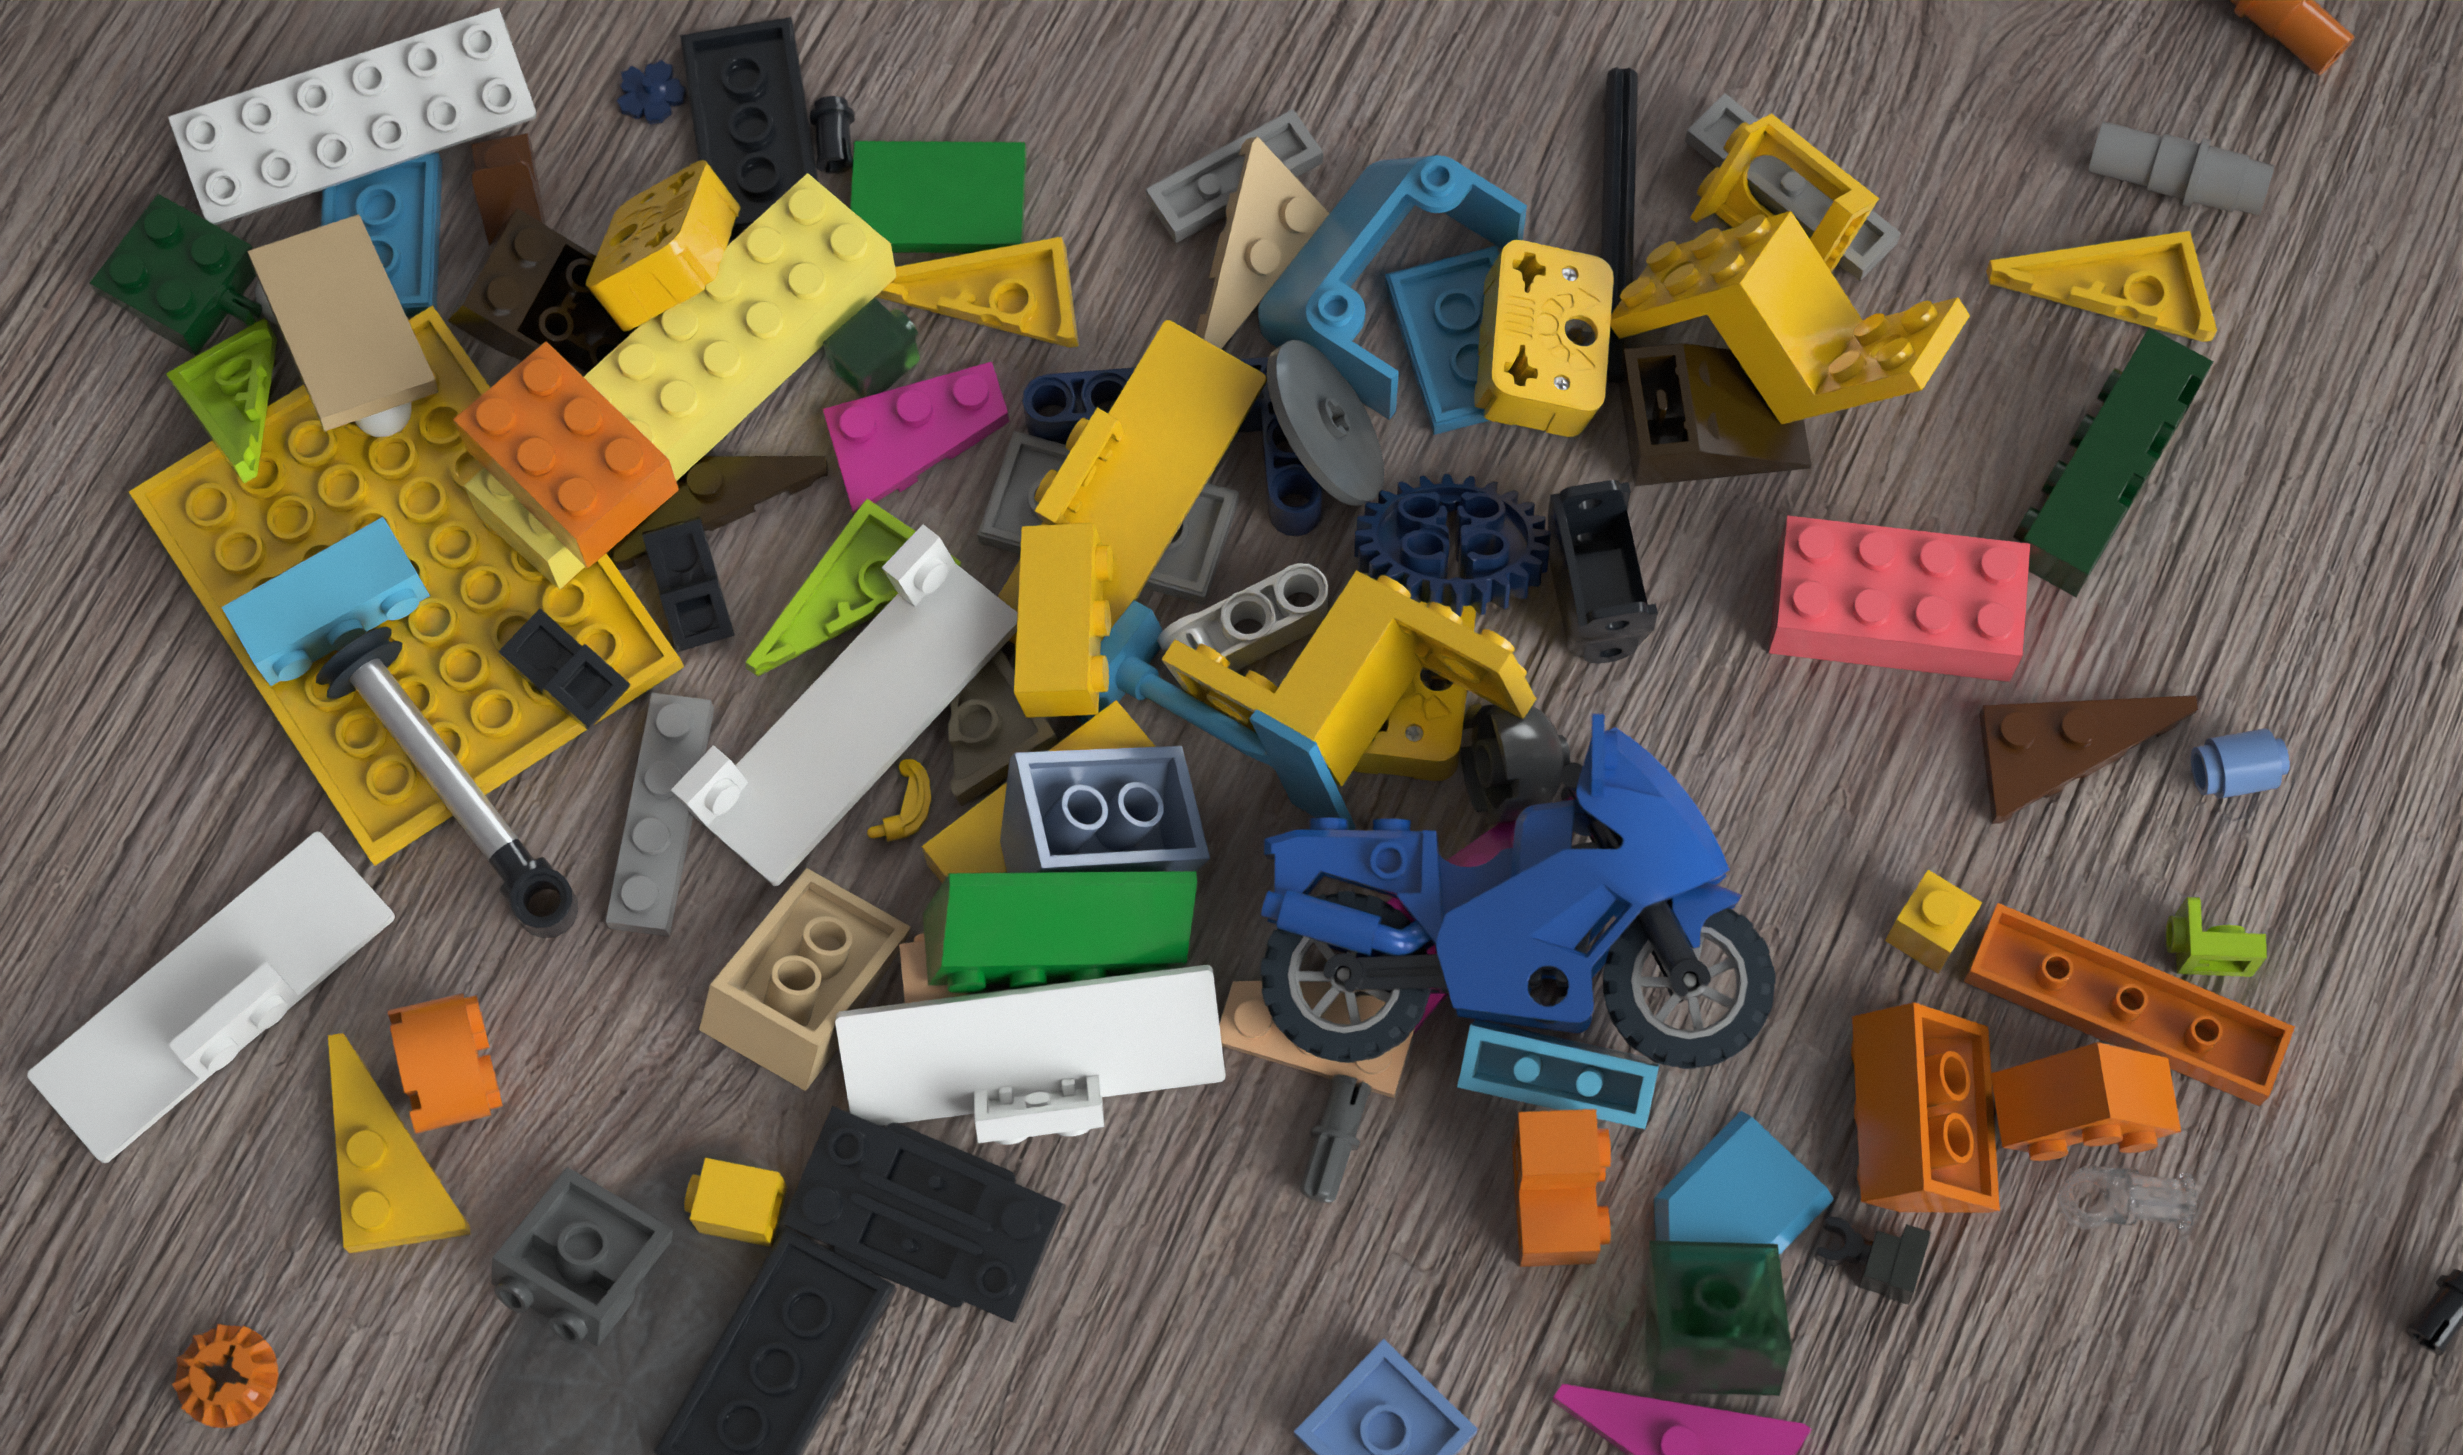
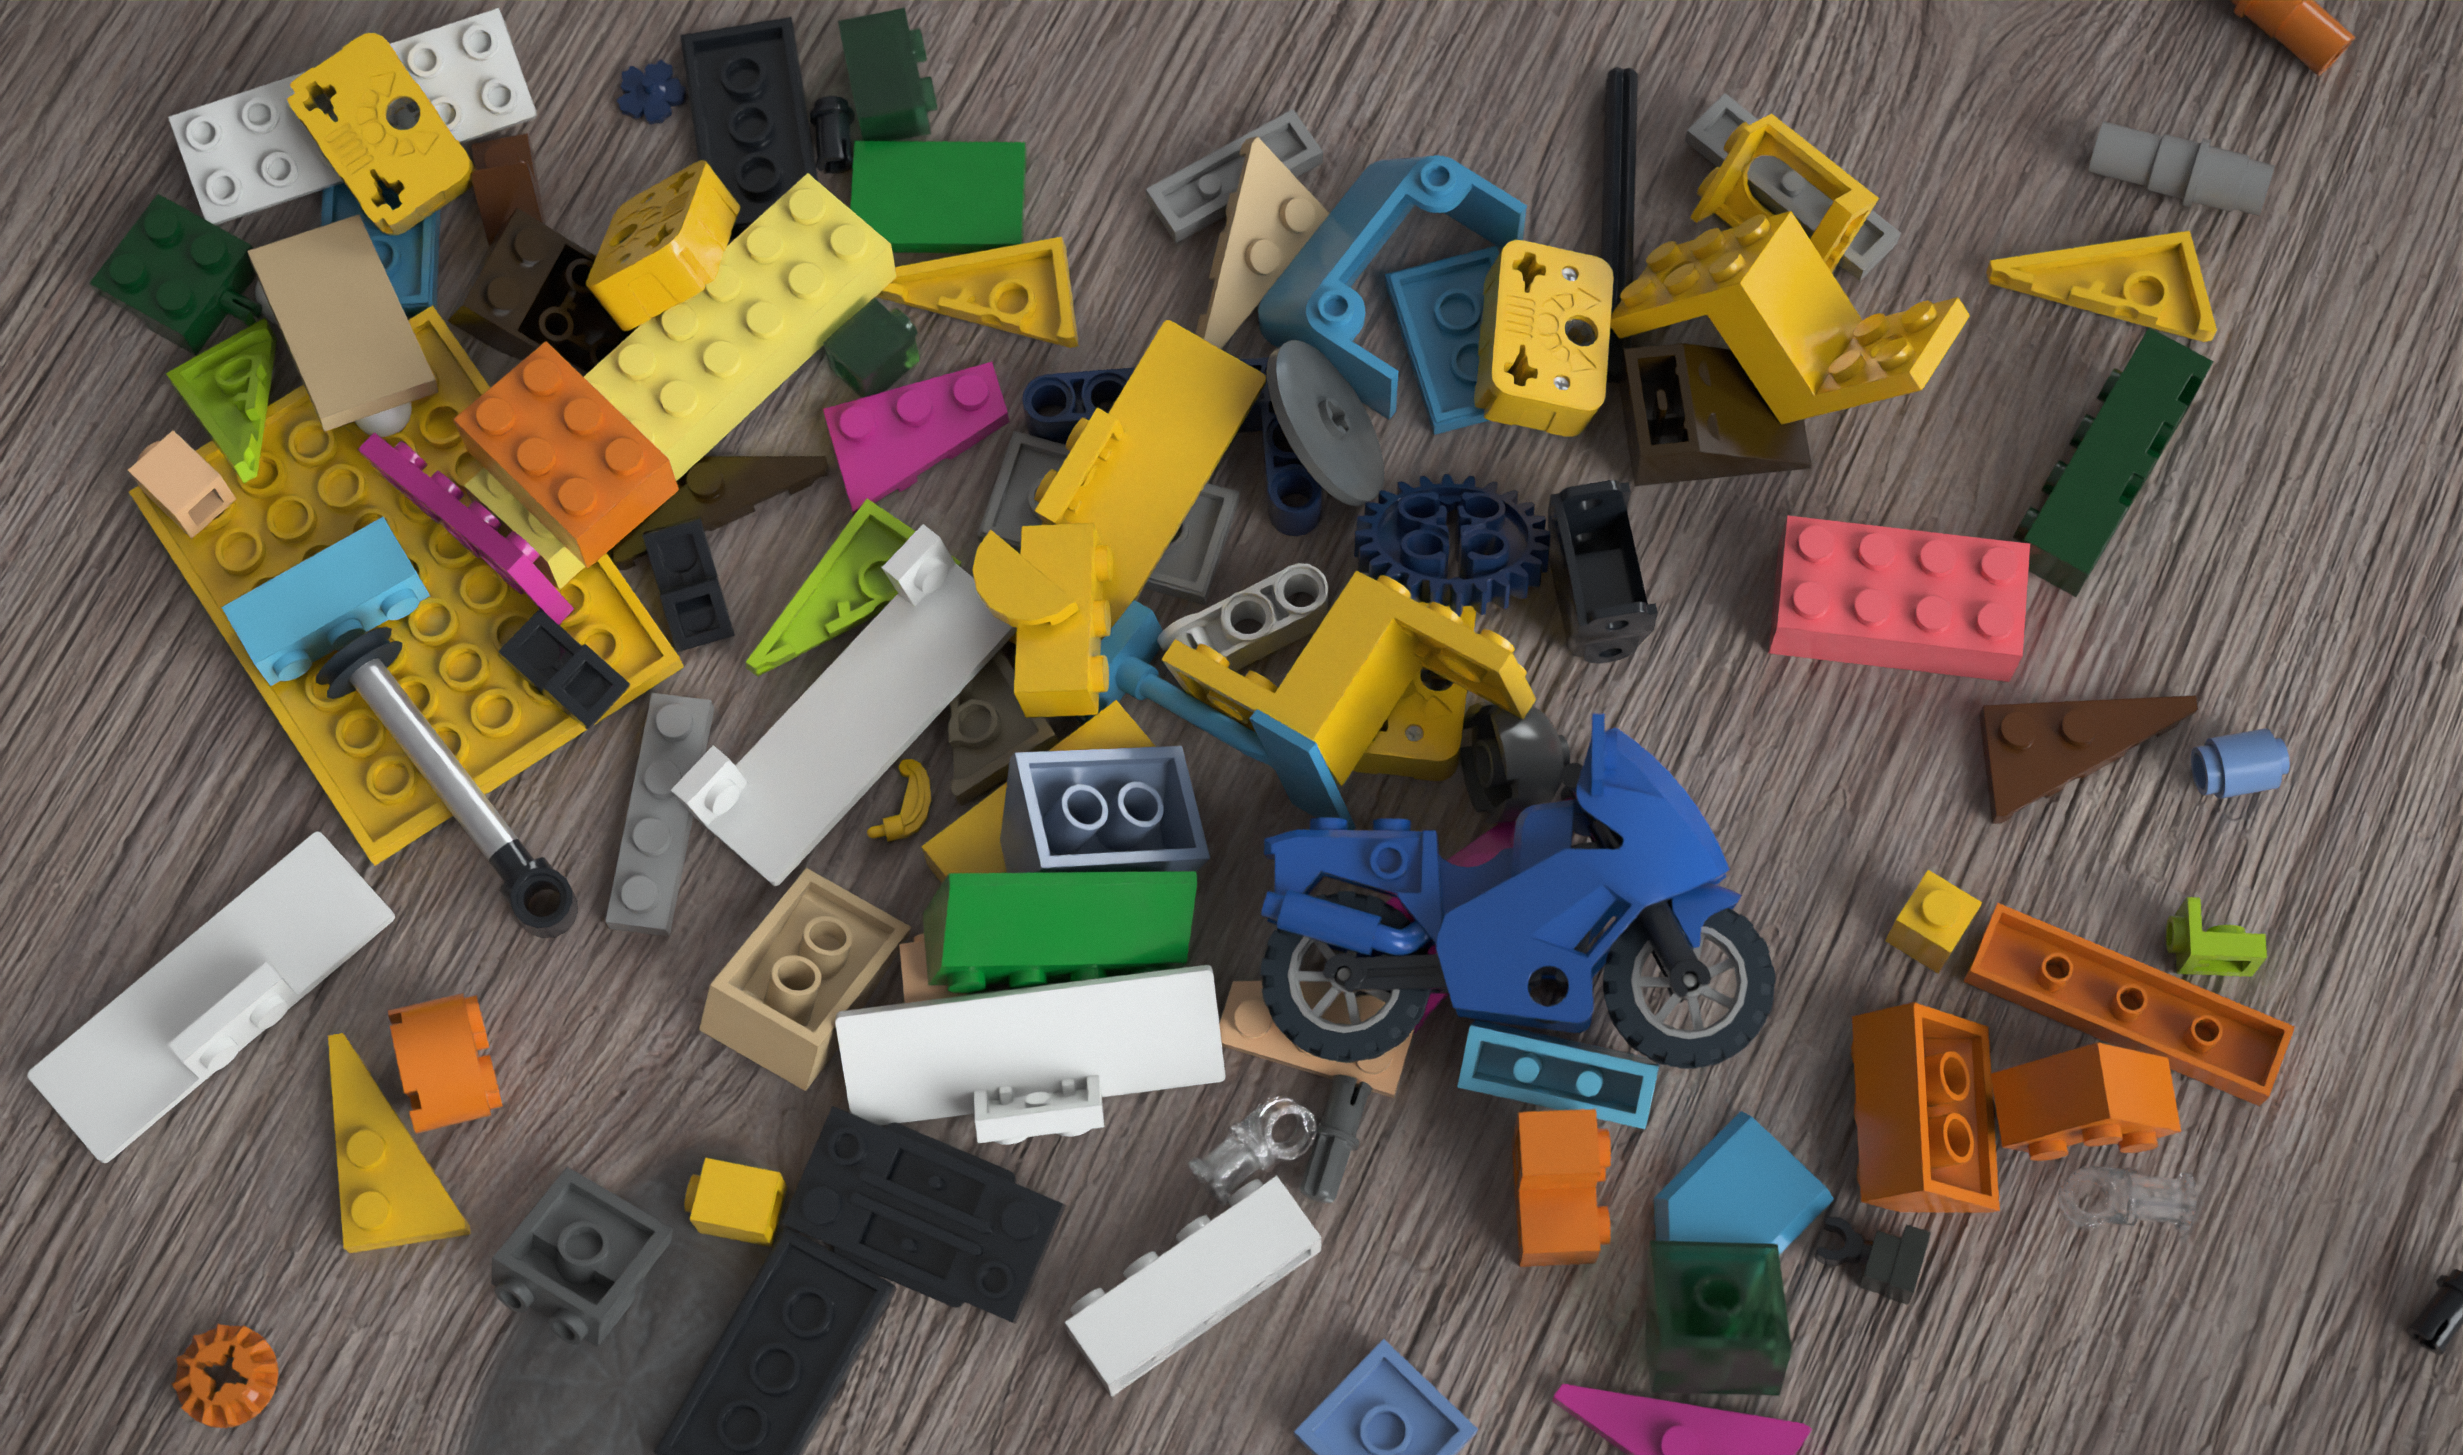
(181, 483): none -> light nougat brick
(367, 92): none -> yellow axle
(471, 526): none -> dark pink wing
(885, 76): none -> clear green brick
(1016, 588): none -> yellow tile
(1192, 1284): none -> white brick
(1252, 1147): none -> clear connector

